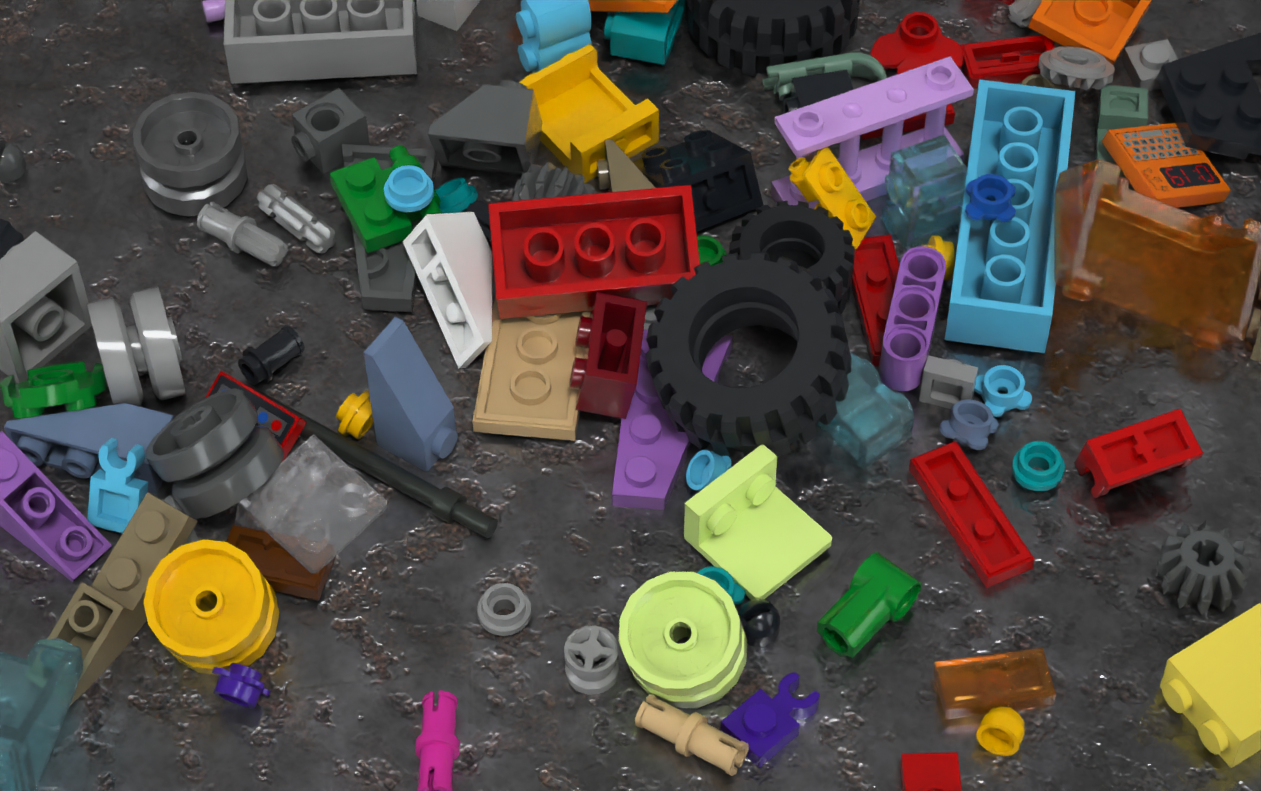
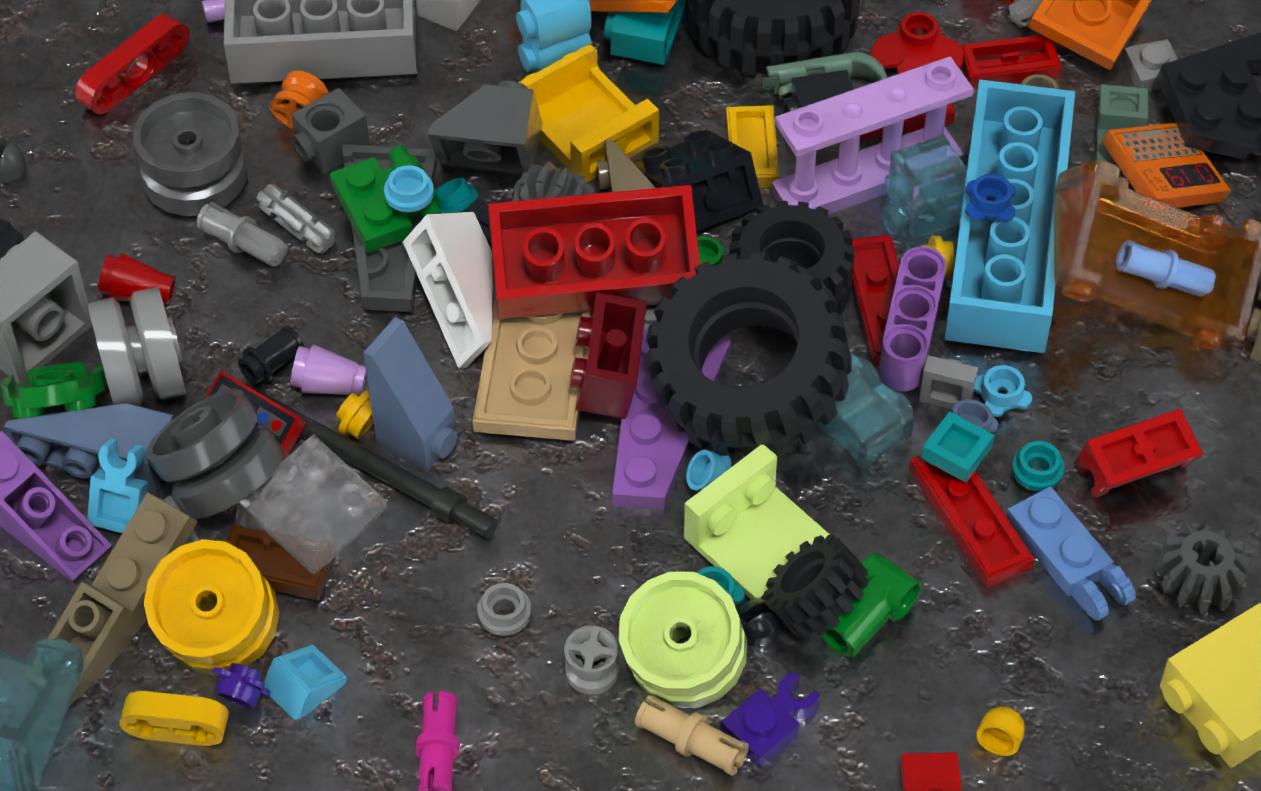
(110, 78): none -> red beam
(125, 275): none -> red cone
(174, 718): none -> yellow beam
(297, 92): none -> orange wheel
(302, 680): none -> medium azure slope
(326, 372): none -> lavender cone
(755, 131): none -> yellow tile
(816, 586): none -> black tyre
(829, 184): yellow hinge -> none
(957, 446): none -> teal plate
(994, 680): clear orange plate -> none
(1069, 552): none -> medium blue hinge
(1076, 67): light grey gear -> none
(1165, 269): none -> light blue axle

